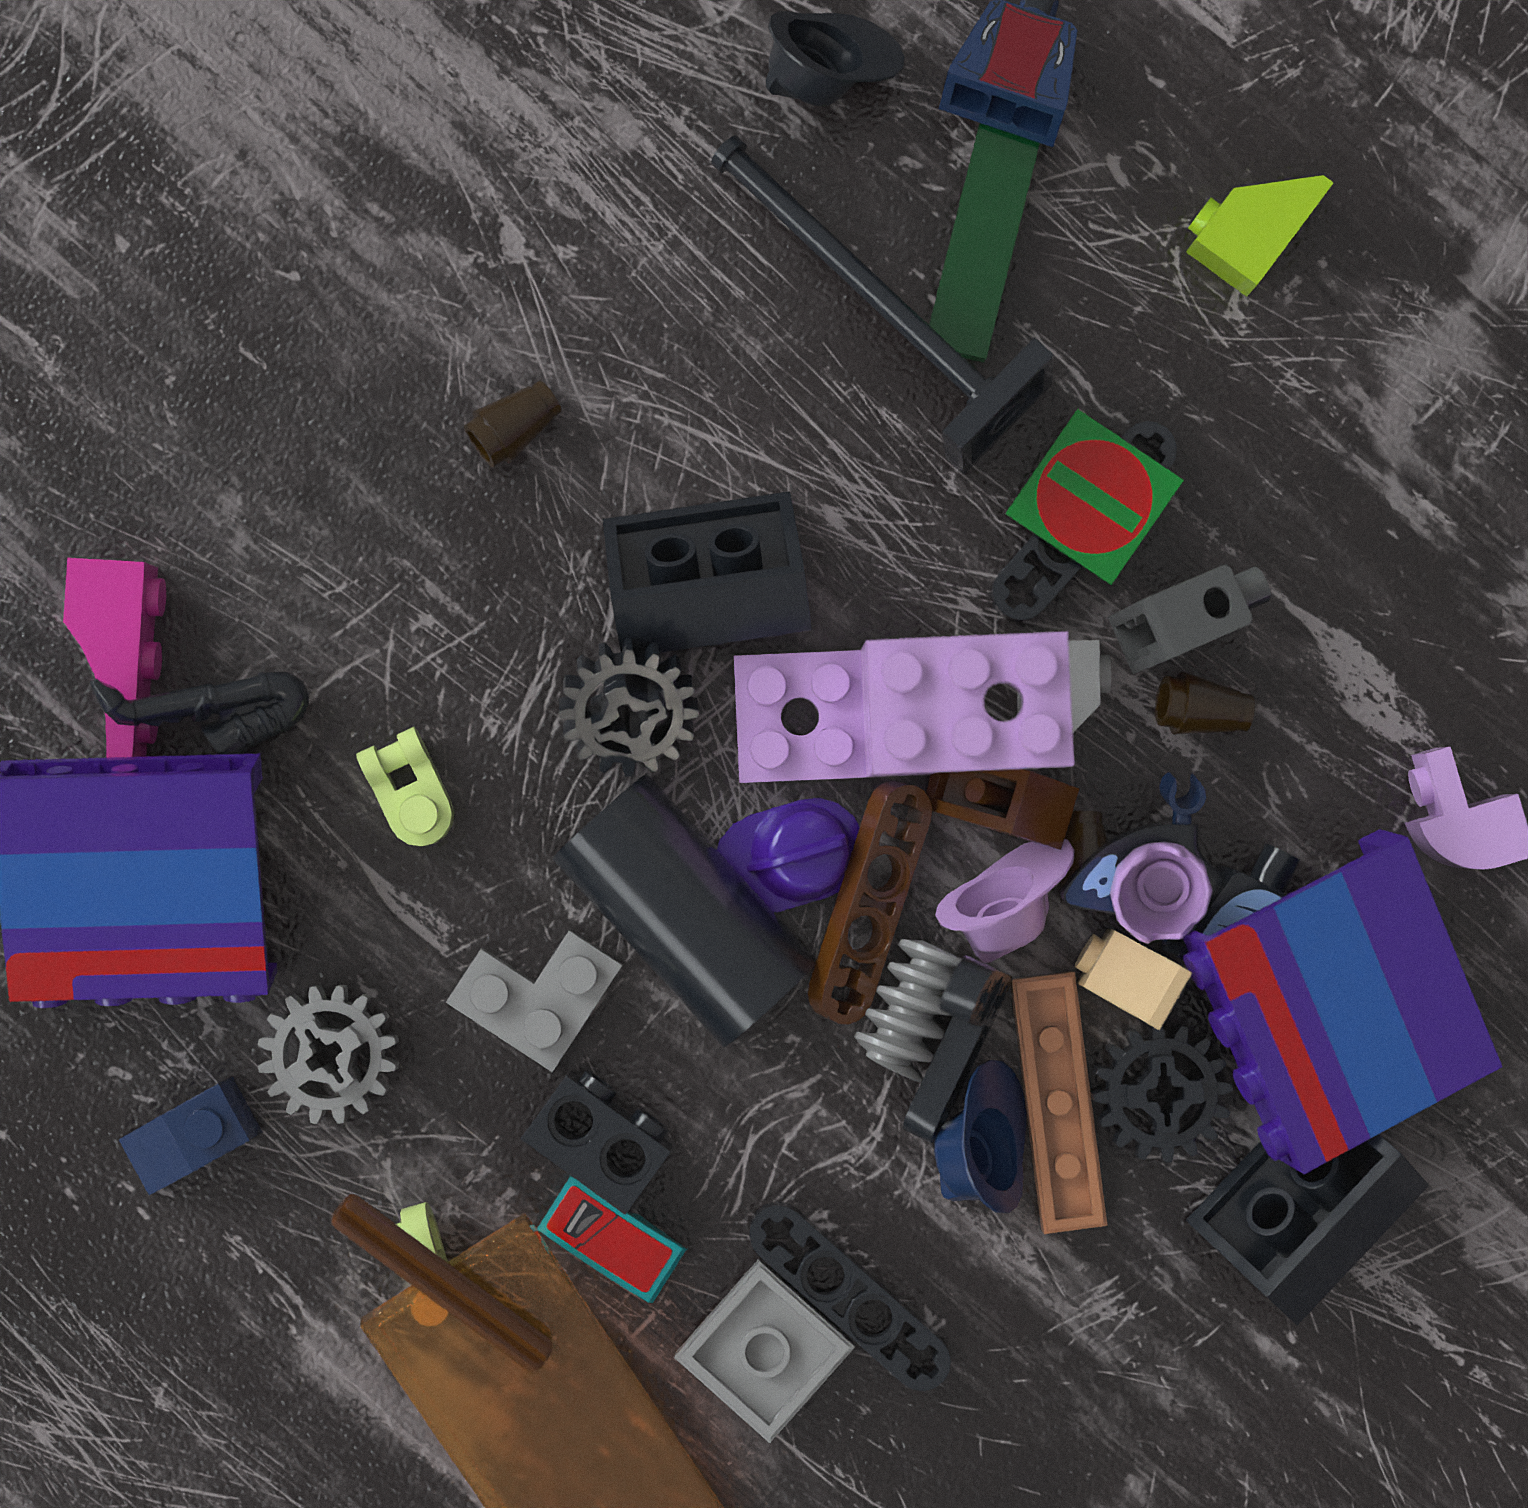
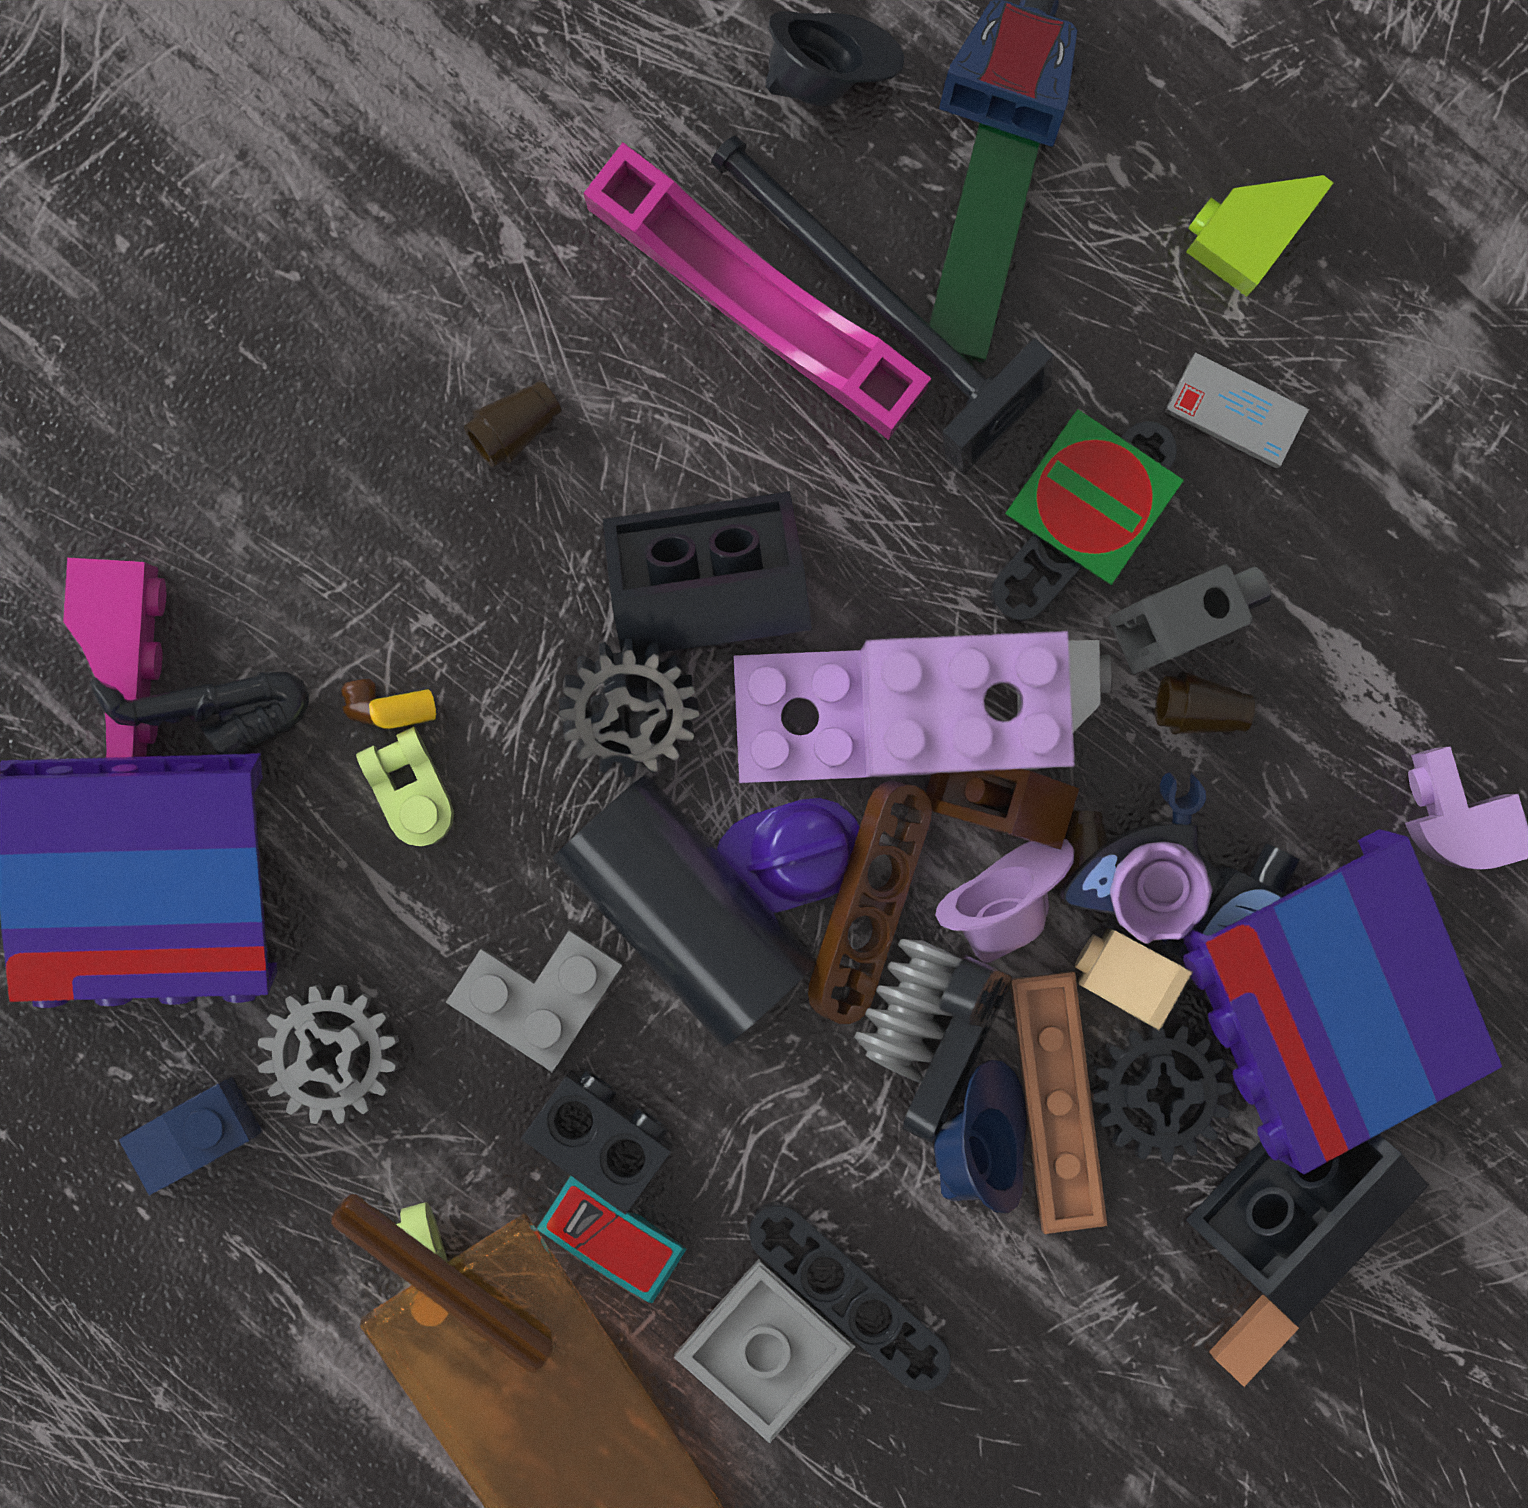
(386, 711): none -> yellow arm
(716, 265): none -> dark pink arch
(1236, 410): none -> light grey tile
(1253, 1340): none -> nougat piece

